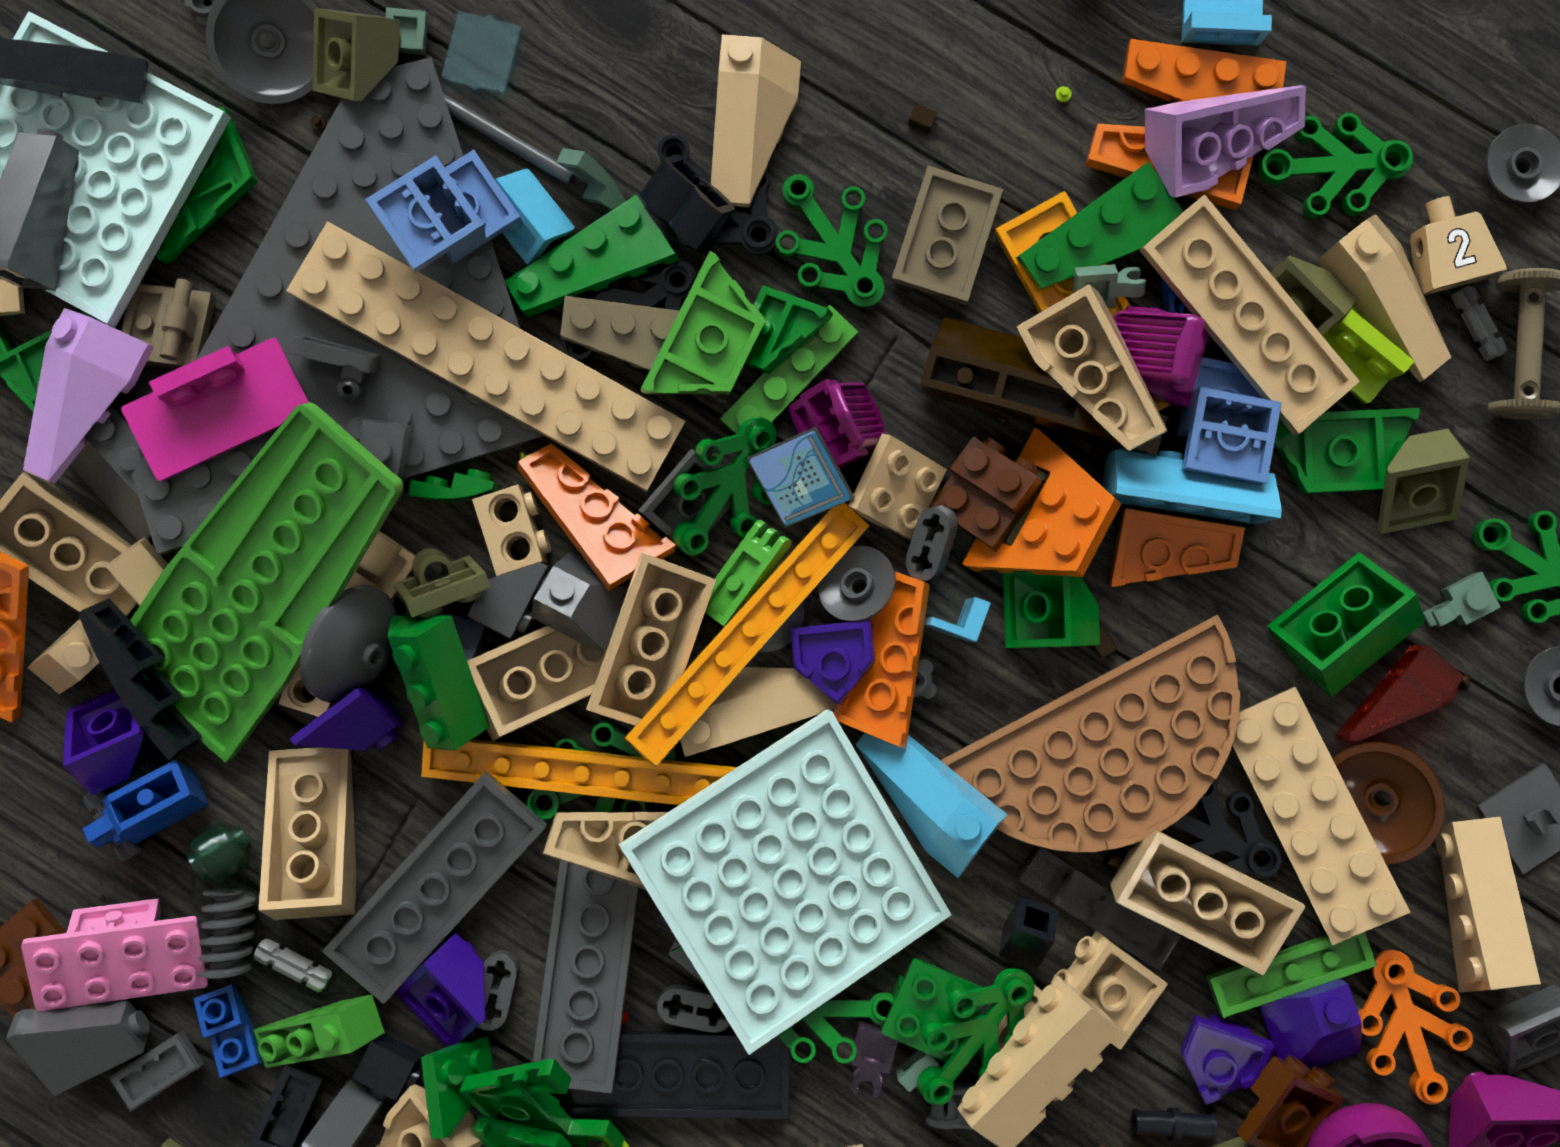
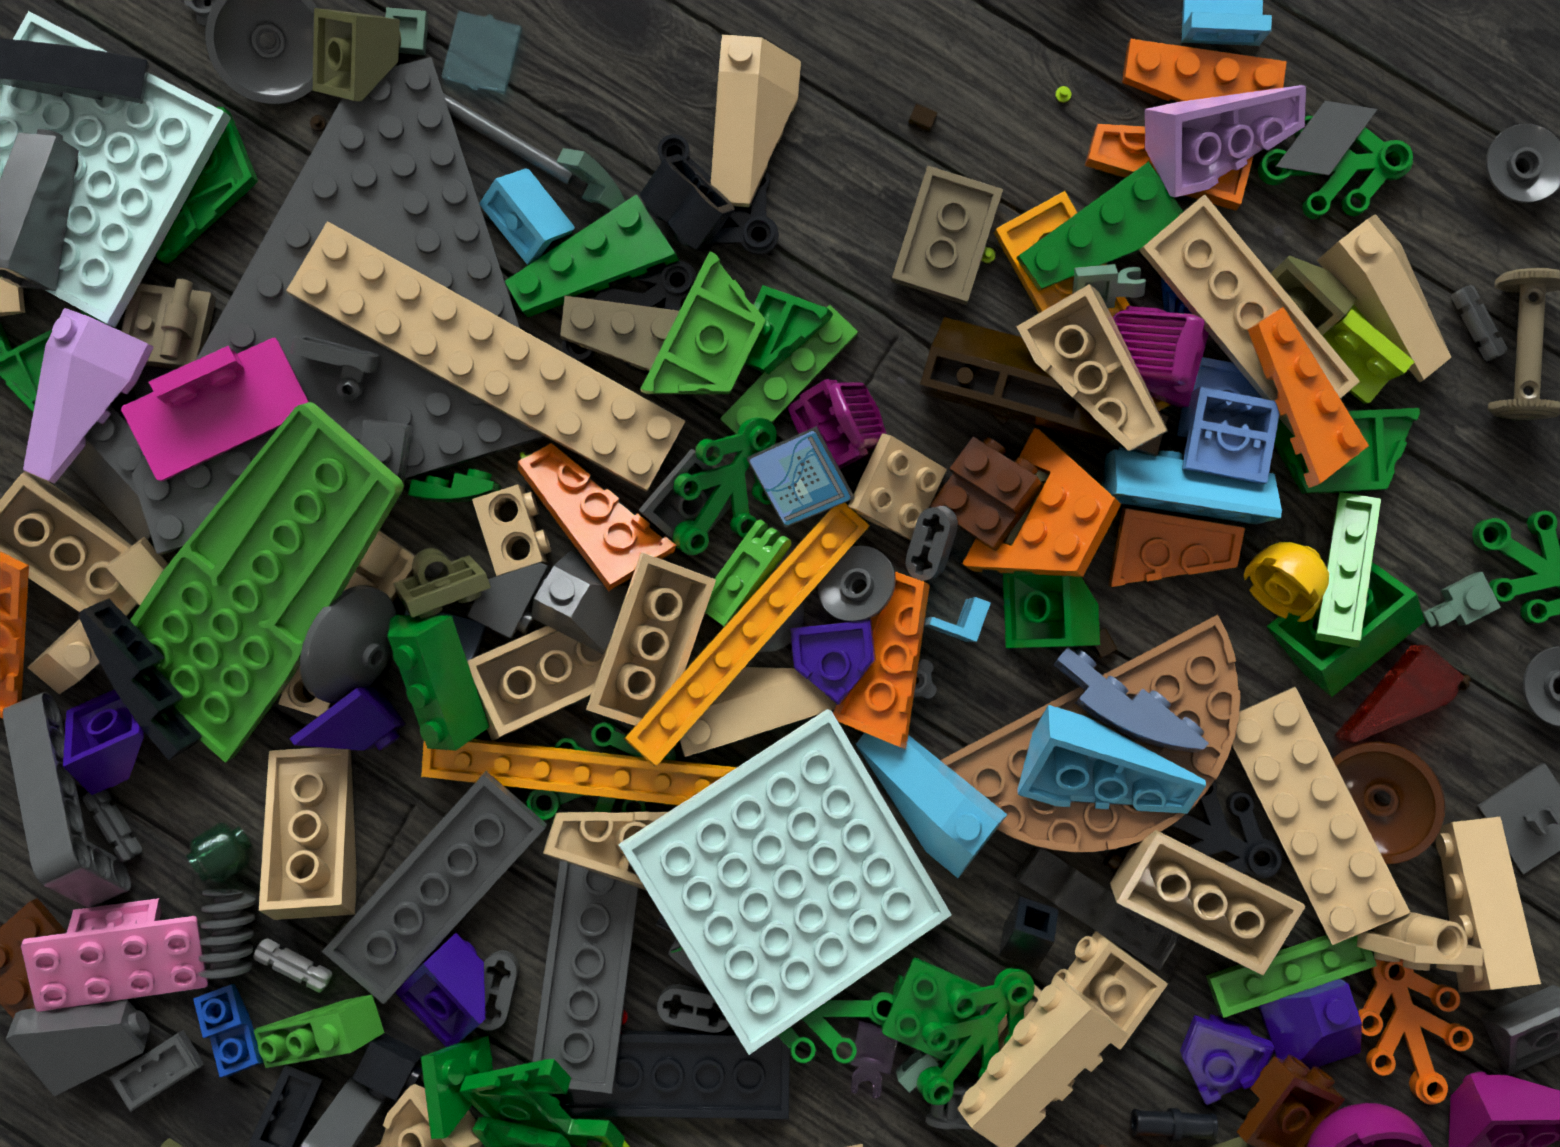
(52, 810): none -> dark grey beam
(148, 805): blue hinge -> none
(443, 210): medium blue bracket -> none
(835, 246): green plant -> none
(988, 255): none -> lime piece
(1089, 763): none -> medium azure wedge
(1142, 718): none -> sand blue slope
(1288, 579): none -> yellow cylinder
(1315, 411): none -> orange wing
(1326, 138): none -> dark grey sticker
(1349, 569): none -> plate
(1422, 942): none -> tan plate
(1423, 482): olive slope -> none
(1453, 249): tan torso -> none

